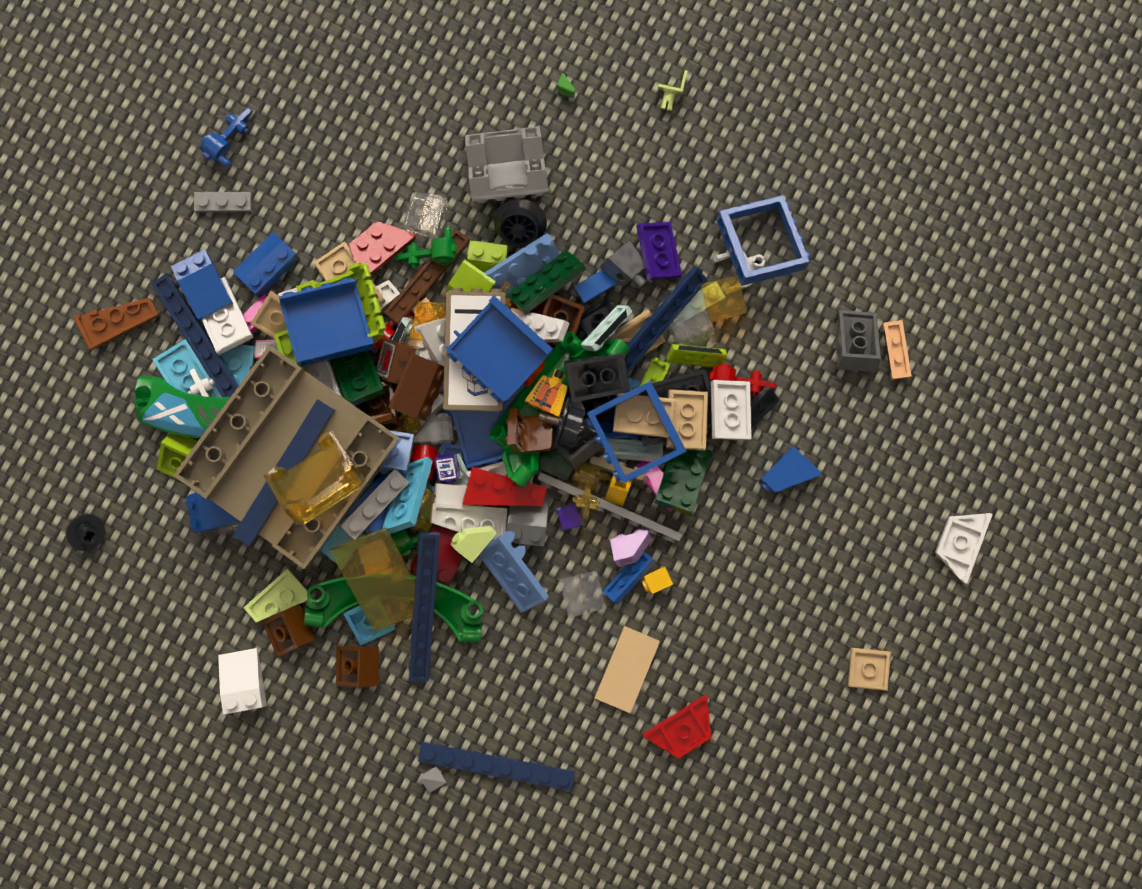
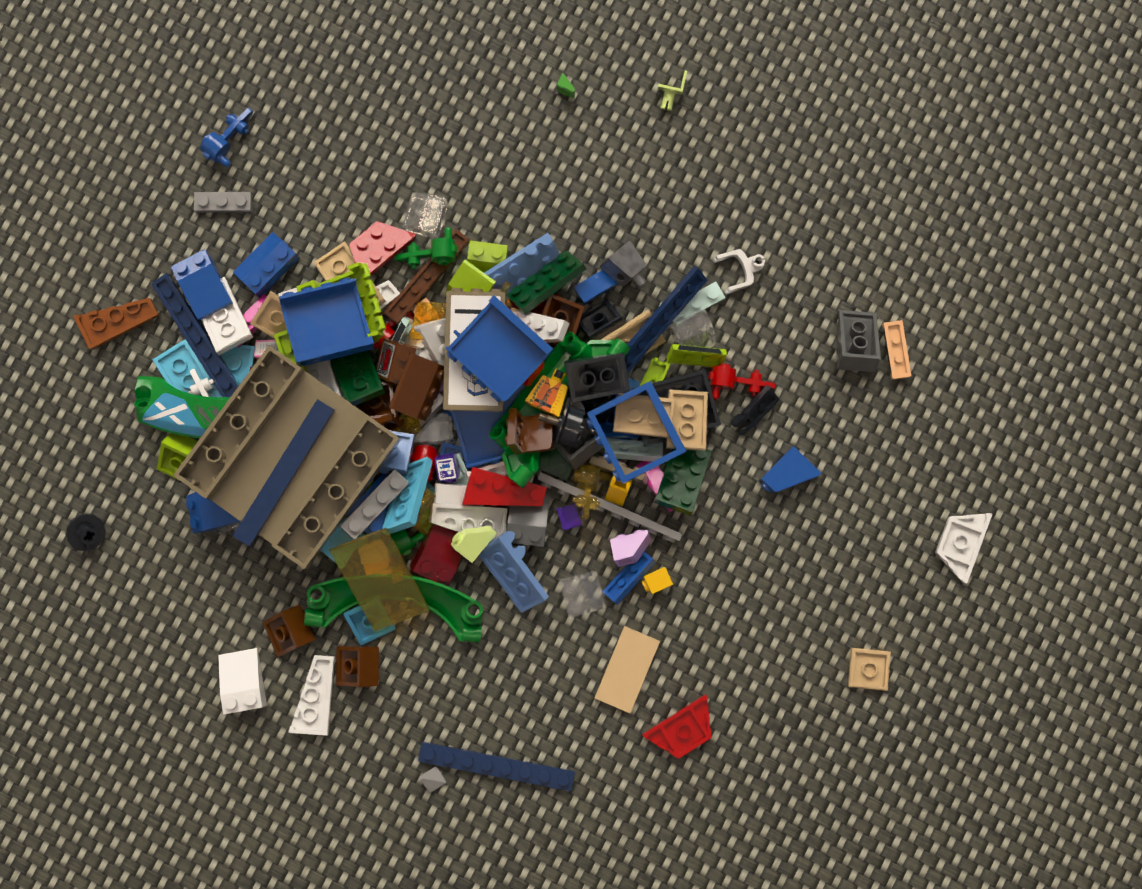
(278, 596): yellowish green wing -> none
(315, 700): none -> white wing
(316, 481): clear yellow windscreen -> none
(423, 606): dark blue plate -> none
(506, 164): light grey slope -> none
(520, 222): black piece -> none
(606, 328): light aqua plate -> none
(659, 250): dark purple tile -> none
(723, 299): clear yellow bracket -> none
(731, 410): white plate -> none
(736, 253): blue window -> none

